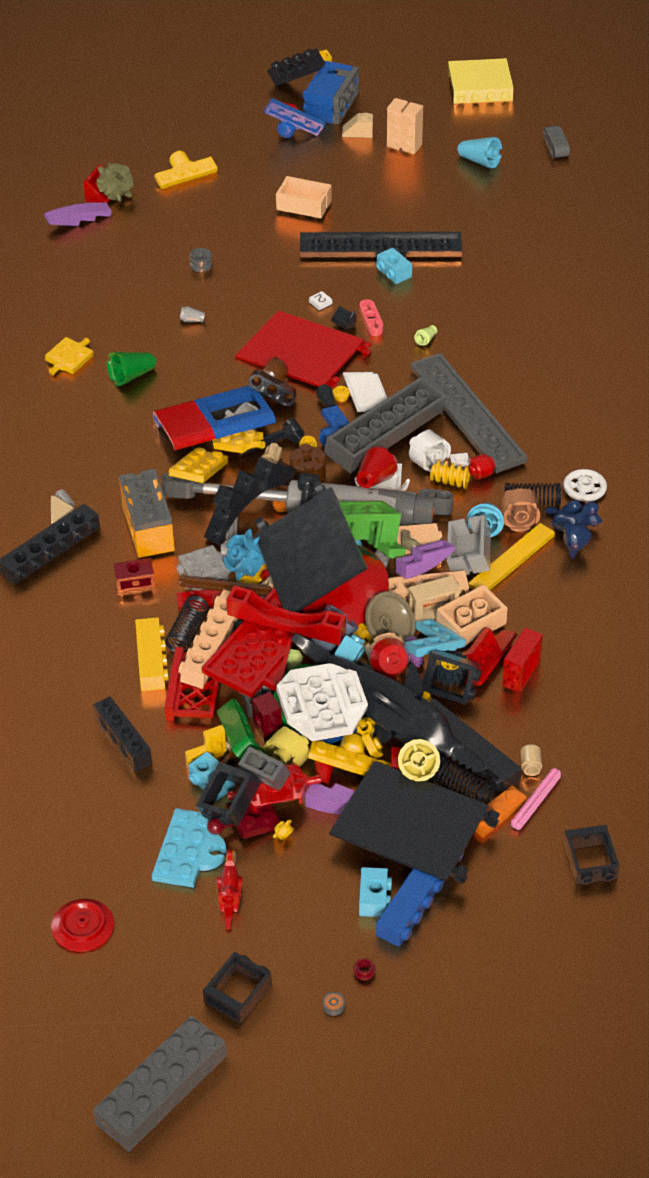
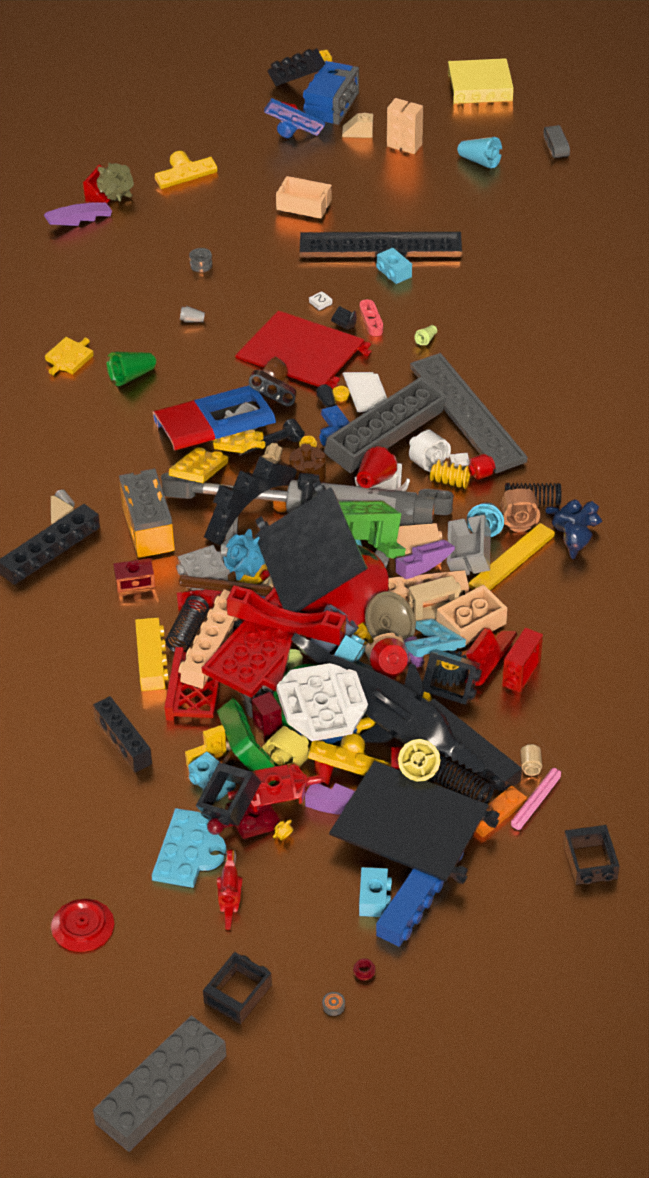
(265, 768): dark grey brick -> none
(372, 744): yellow plate -> none
(408, 542): dark tan arm -> none
(585, 485): white plate -> none

